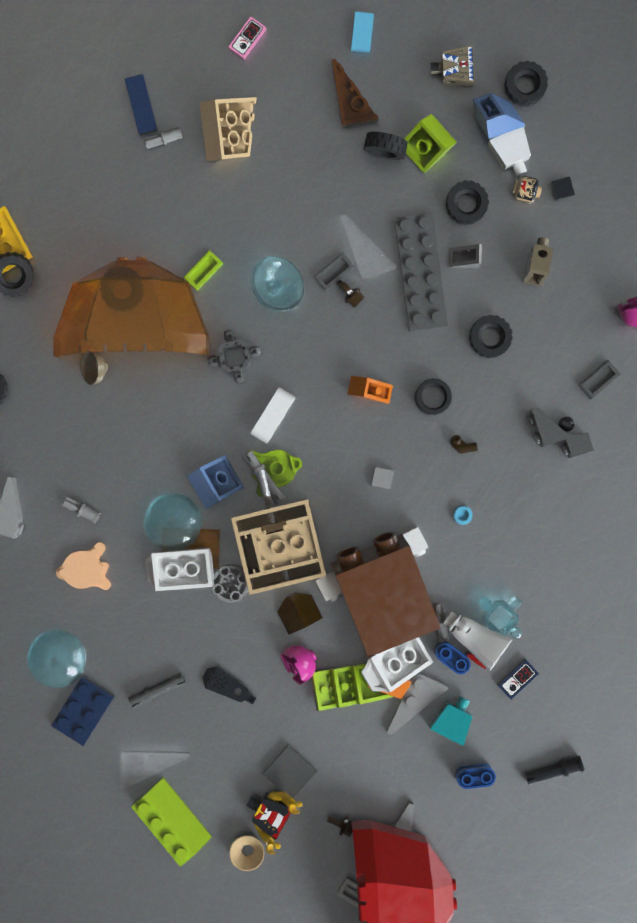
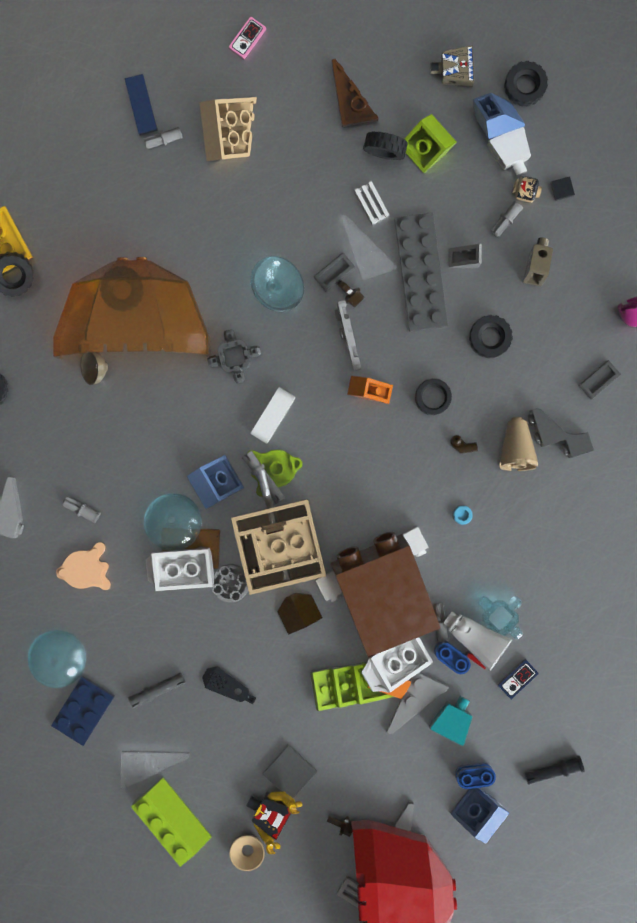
(203, 270): lime tile -> none
(300, 662): dark pink cylinder -> none
(347, 333): none -> light grey wing
(362, 32): medium azure tile -> none
(379, 217): none -> white tile
(382, 478): light grey tile -> none
(479, 814): none -> medium blue slope
(481, 202): black tyre -> none
(506, 219): none -> light grey axle
(518, 447): none -> tan cone
(564, 427): black hinge -> none

